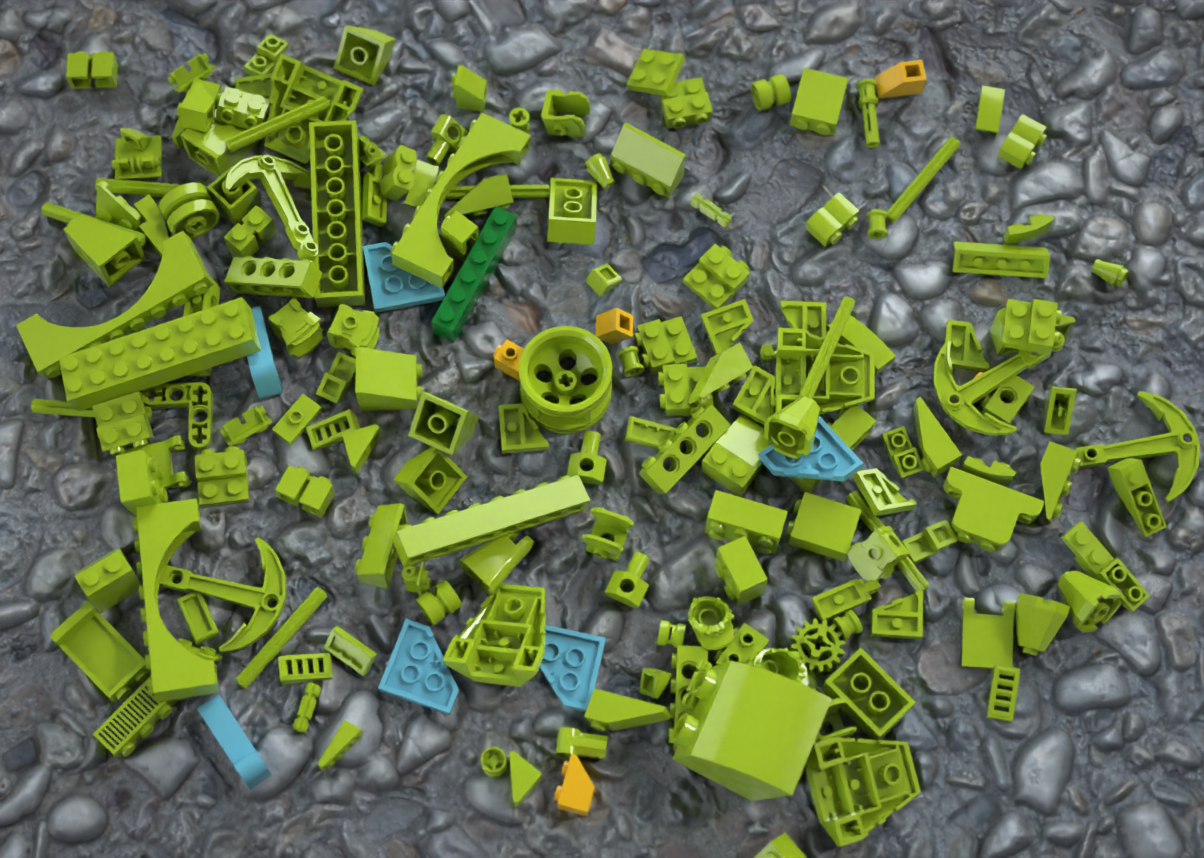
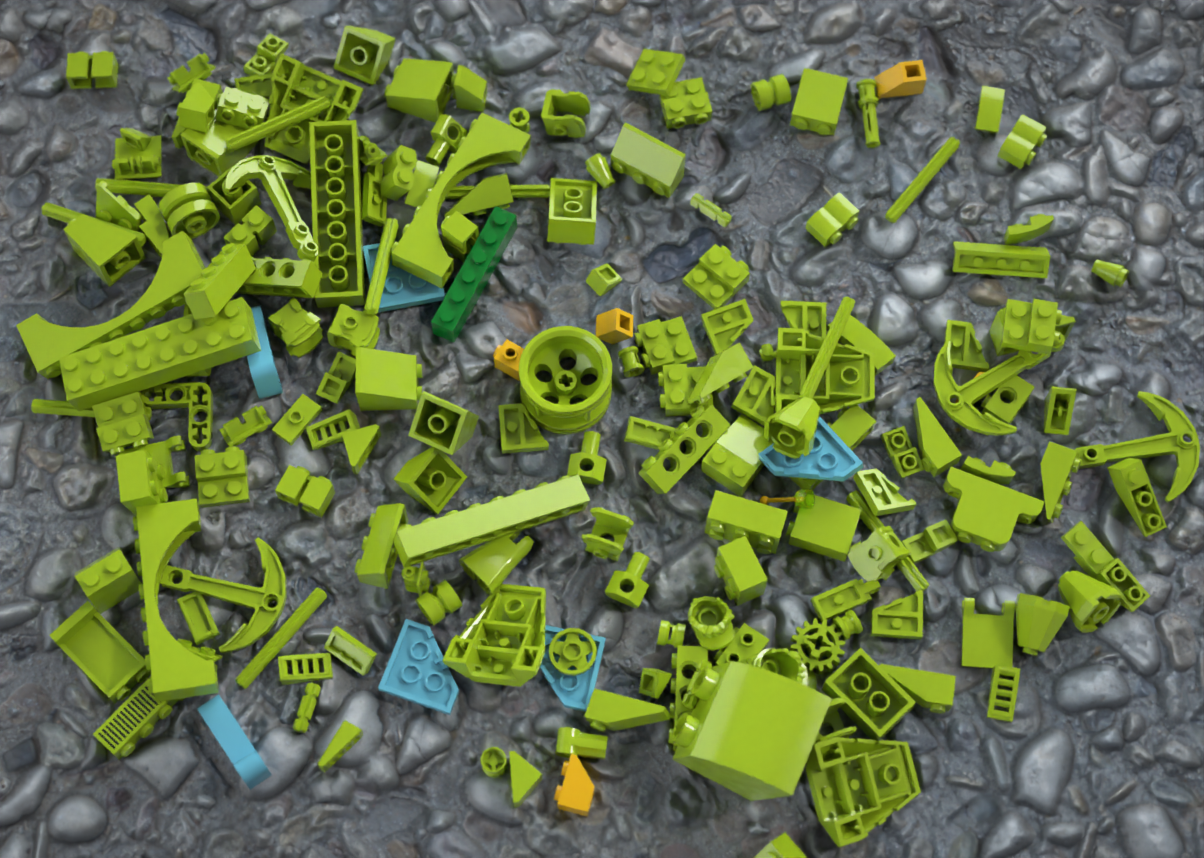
(219, 281): none -> lime brick
(381, 267): none -> lime axle
(420, 88): none -> lime slope
(572, 651): none -> lime wheel
(803, 499): none -> clear neon green hinge
(877, 224): lime bush -> none
(924, 687): none -> lime slope

